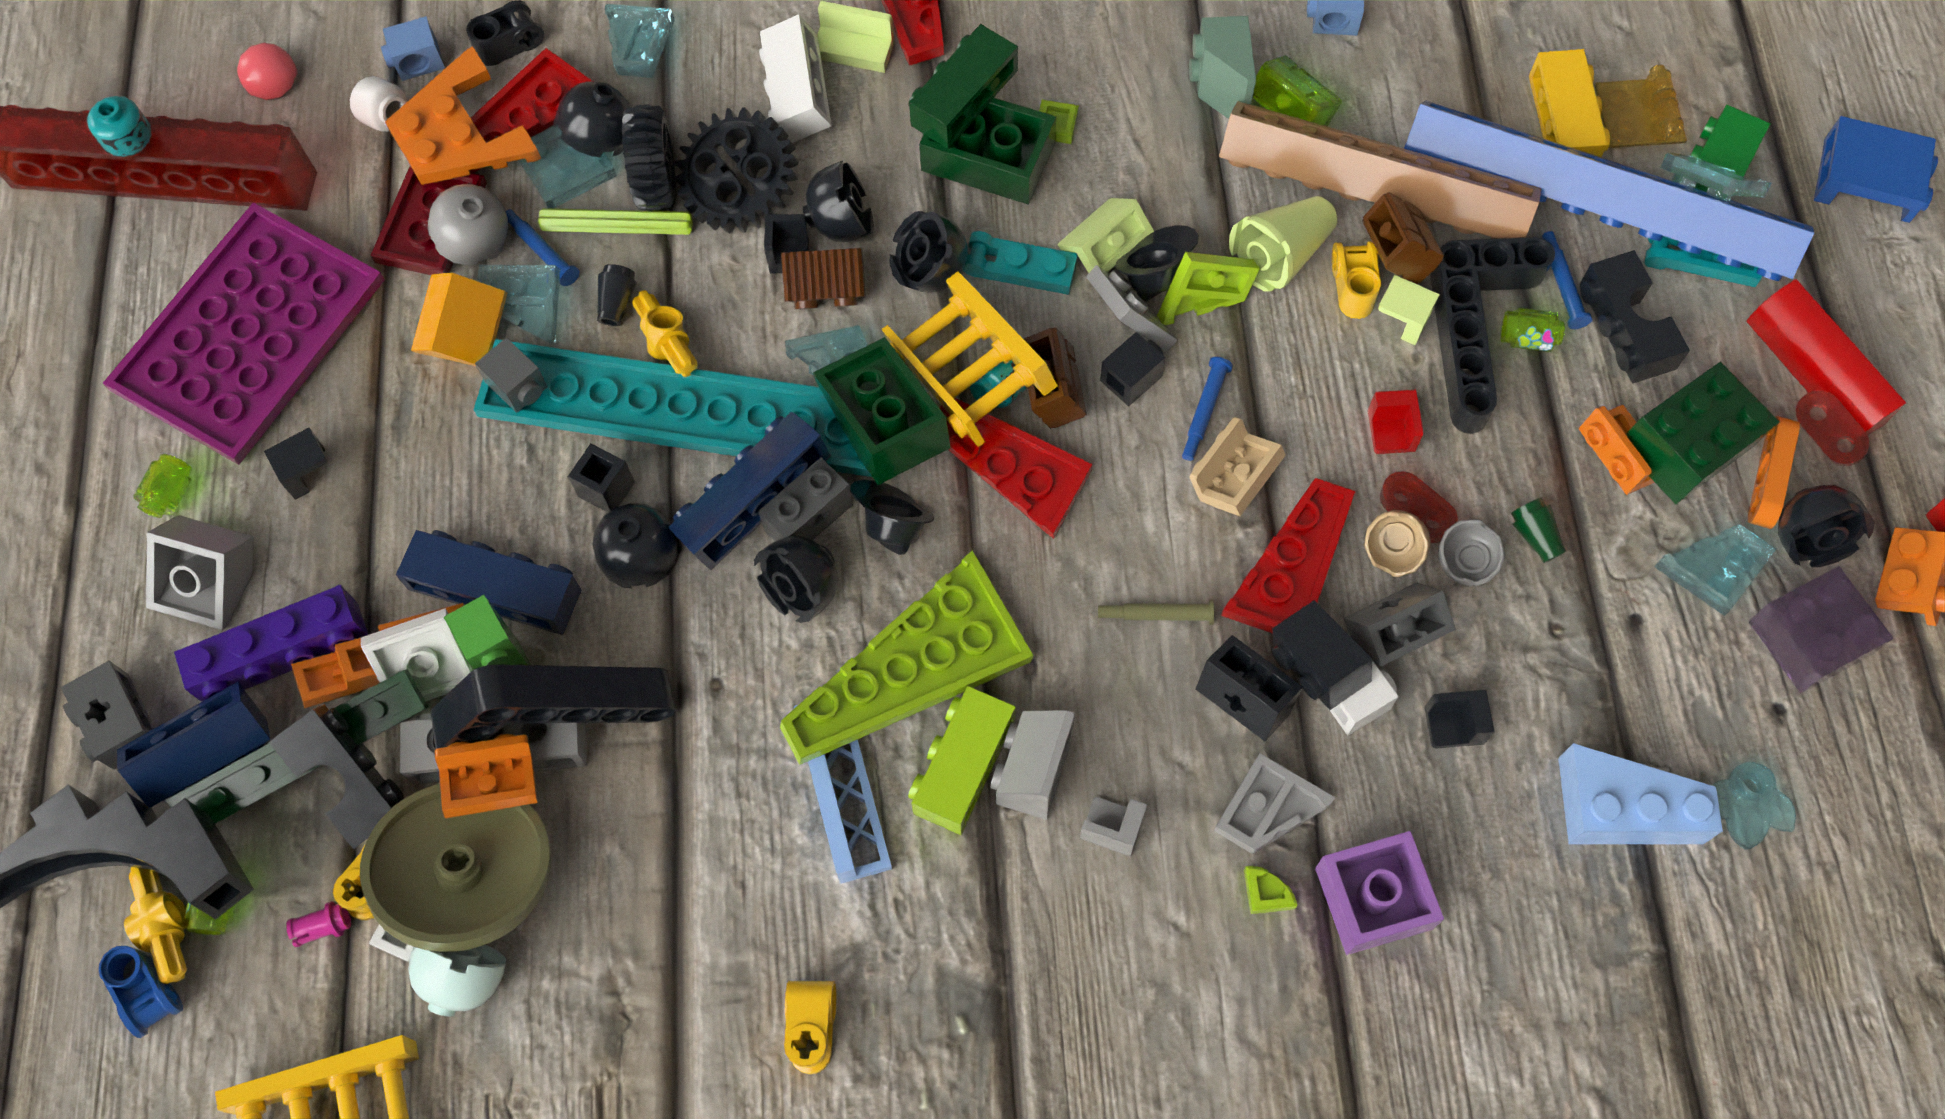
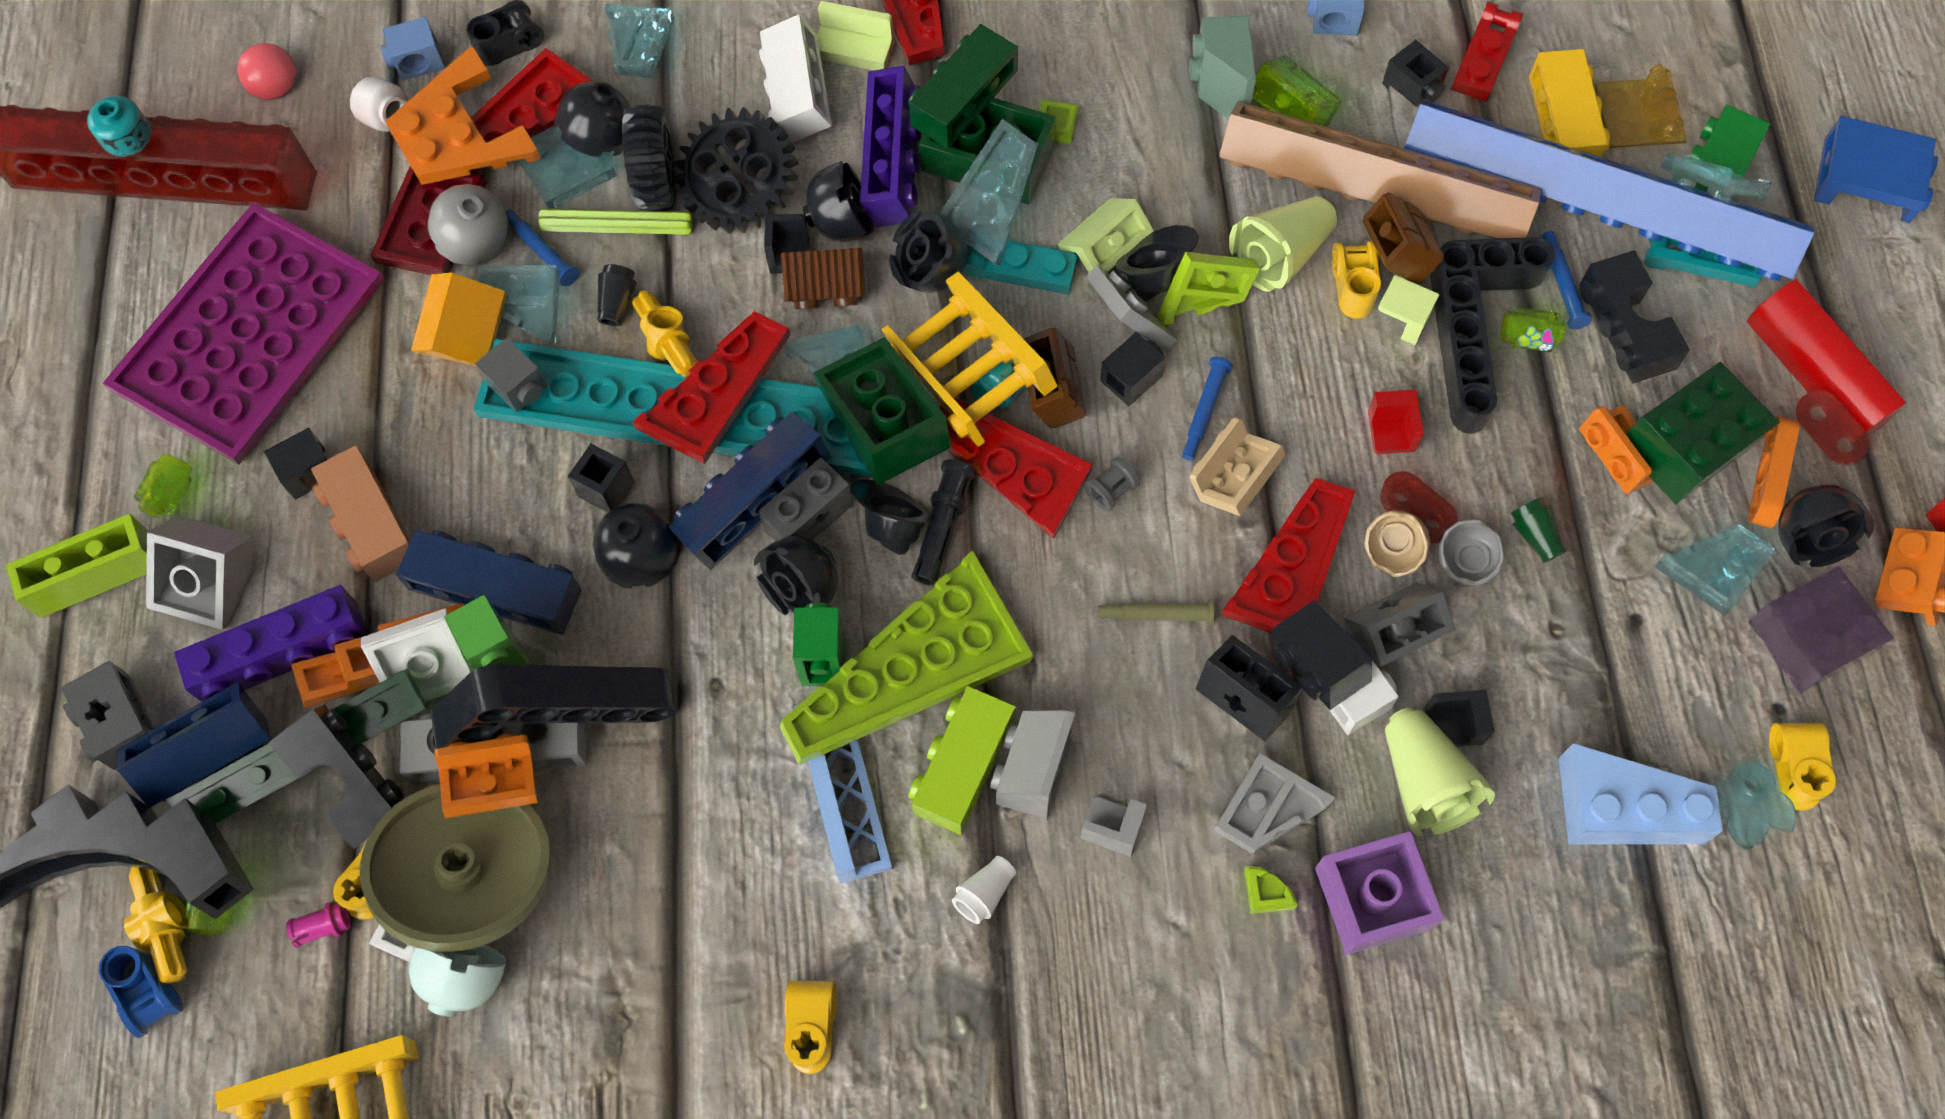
(80, 566): none -> lime brick
(361, 513): none -> nougat brick
(709, 399): none -> red wing
(818, 643): none -> green brick
(889, 148): none -> dark purple brick
(947, 506): none -> black pin
(982, 892): none -> white cone
(992, 190): none -> clear light blue wing
(1112, 483): none -> dark grey bush
(1416, 74): none -> black brick
(1433, 775): none -> yellowish green cone
(1486, 52): none -> red plate
(1802, 762): none -> yellow piece

